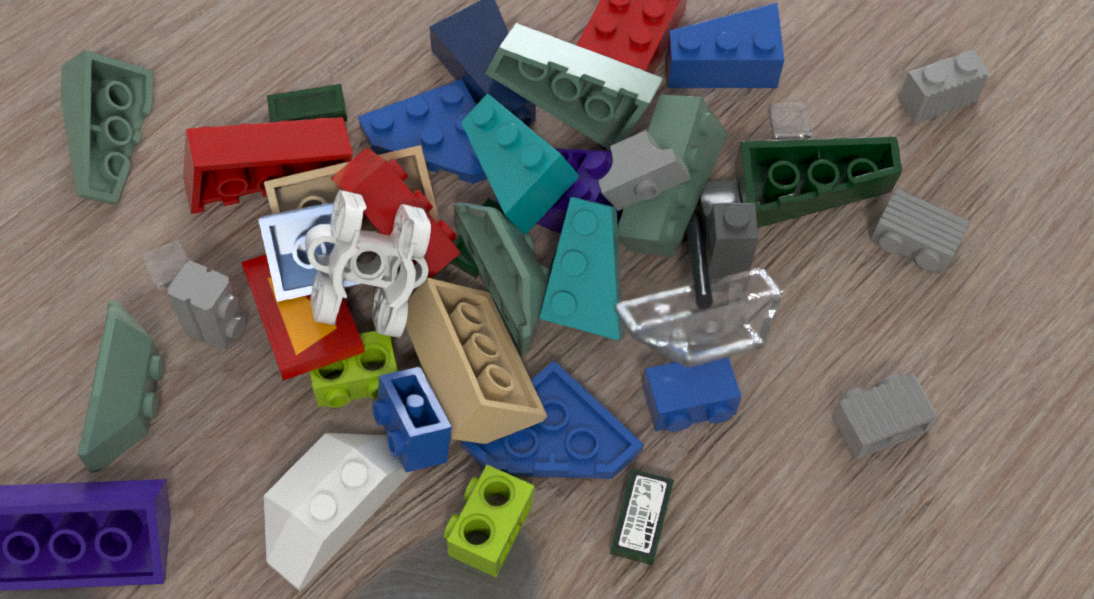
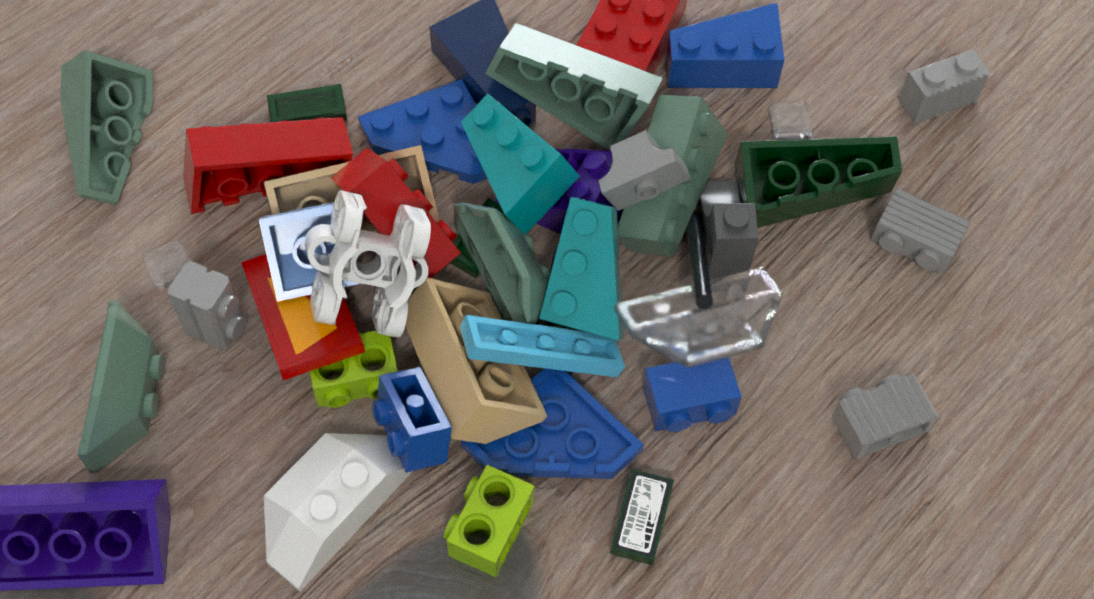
(540, 346): none -> medium azure plate

